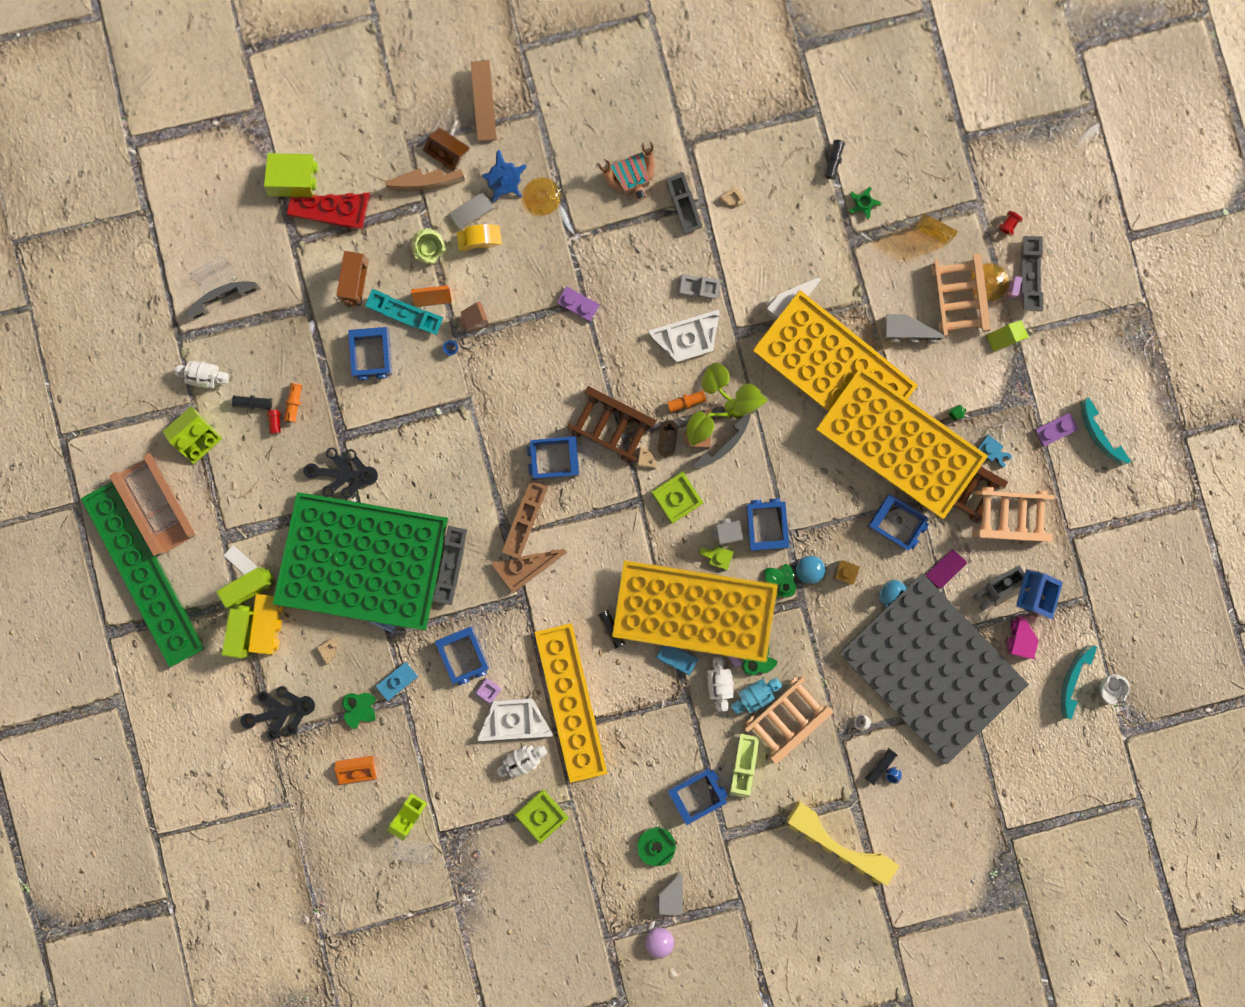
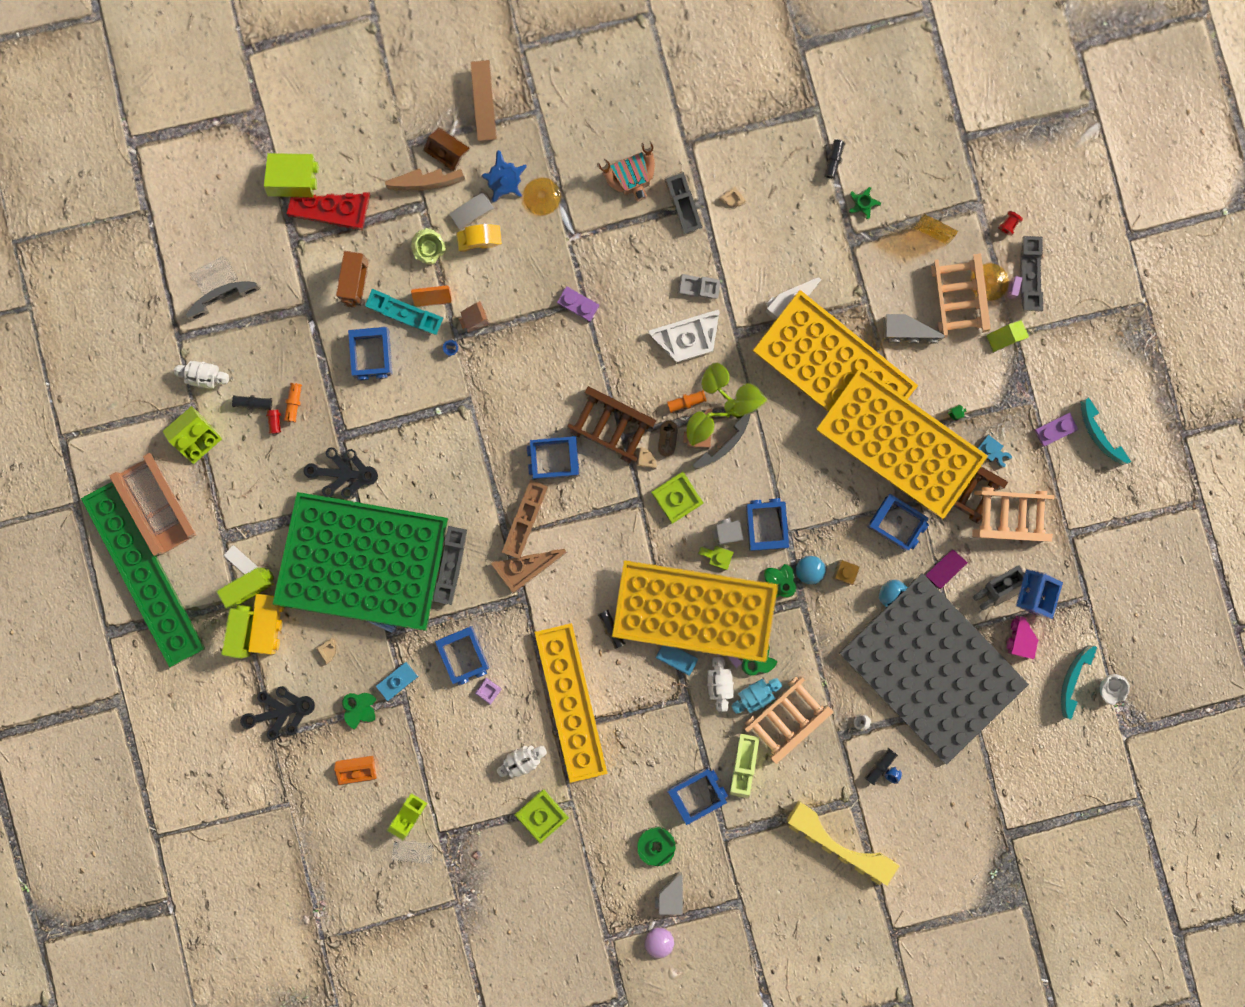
(514, 720): white wing -> none

